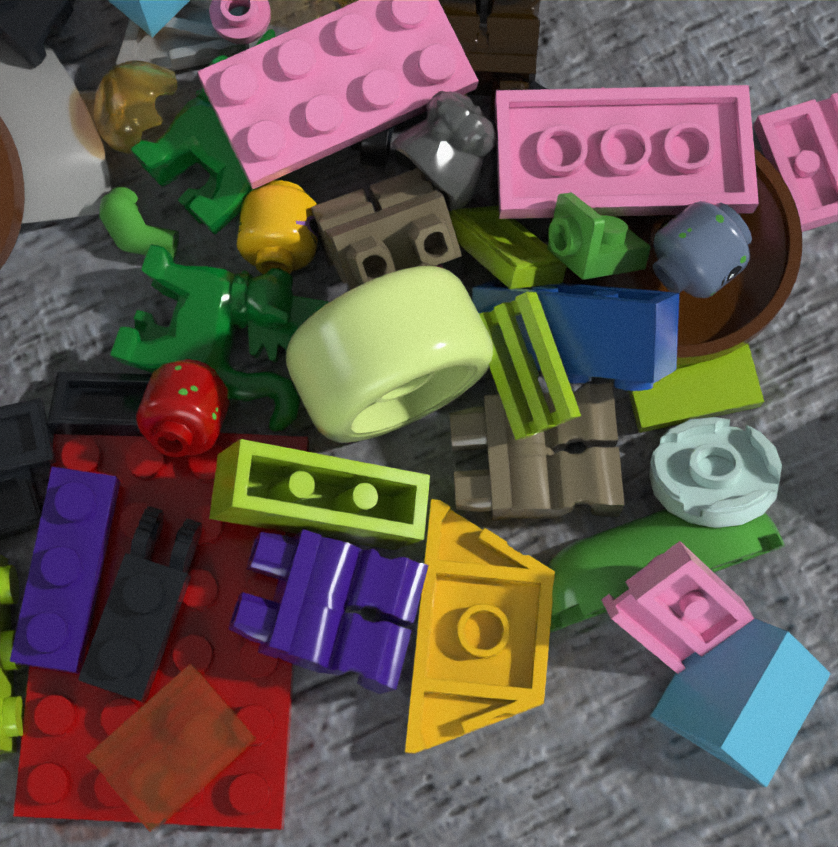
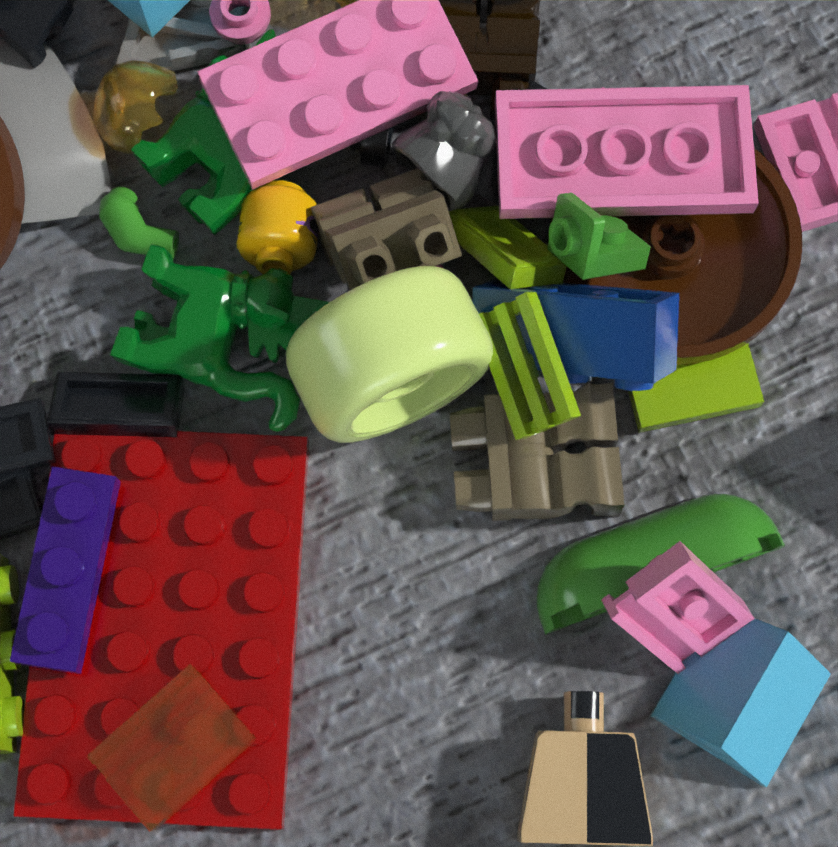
(141, 611): black hinge -> none
(183, 408): red head -> none
(314, 590): dark purple hips -> none
(320, 494): lime brick -> none
(477, 632): yellow wing -> none
(585, 782): none -> torso
(701, 249): sand blue head -> none
(715, 472): light aqua tile -> none

